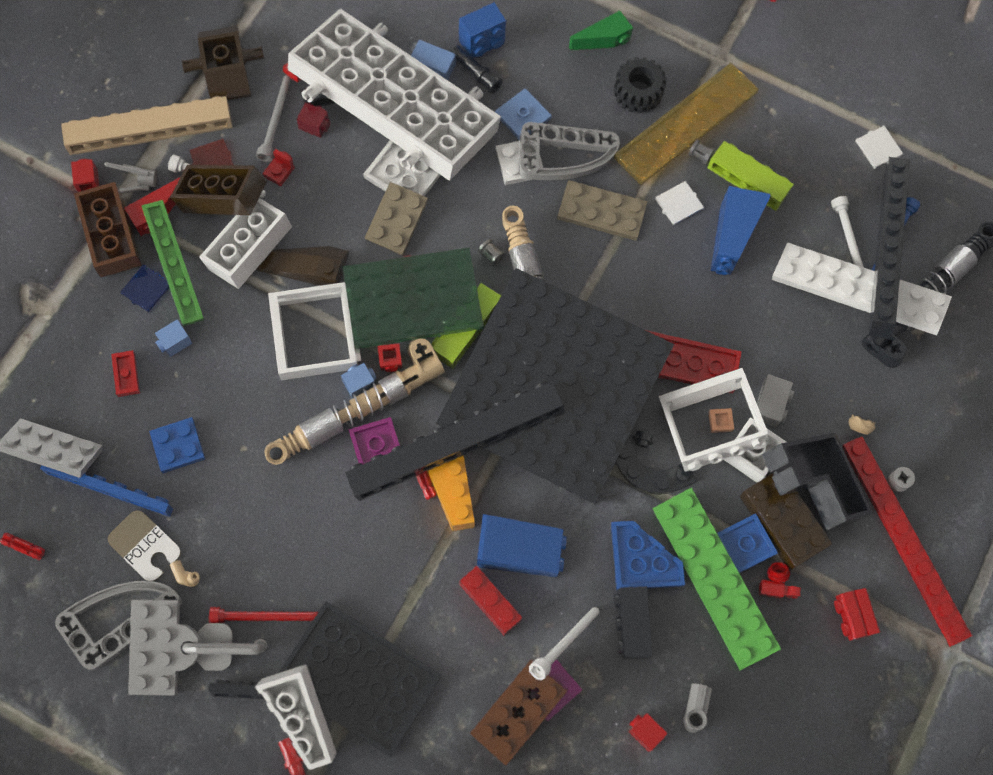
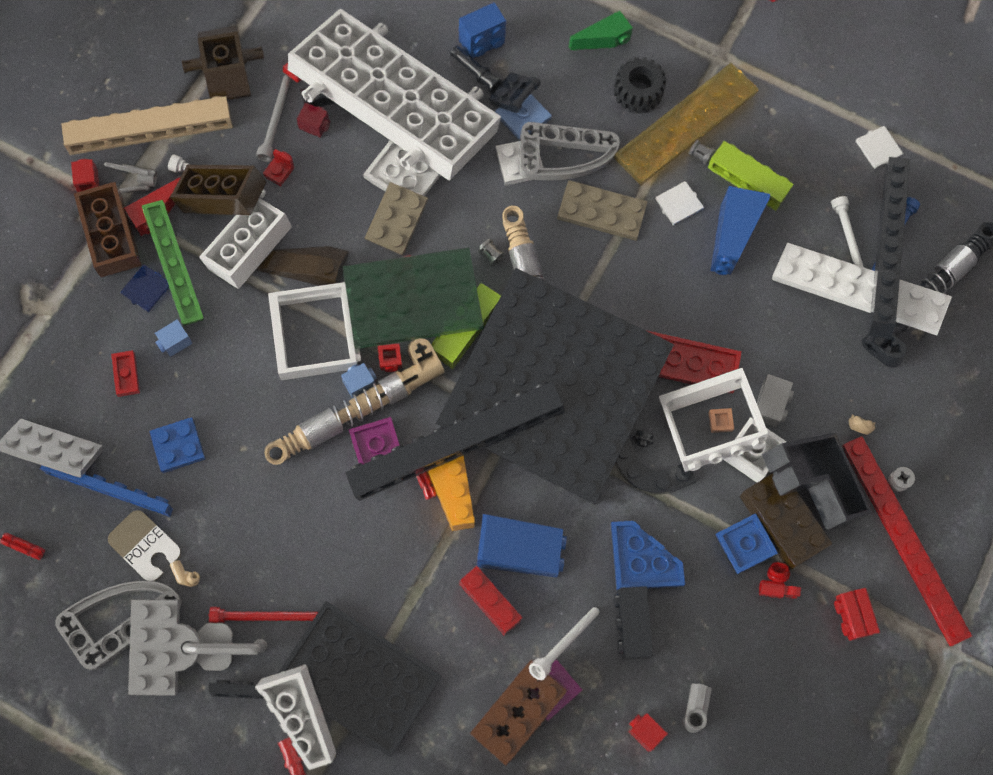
(211, 154): clear red piece -> none
(435, 58): medium blue brick -> none
(510, 88): none -> black plate
(716, 579): bright green plate -> none

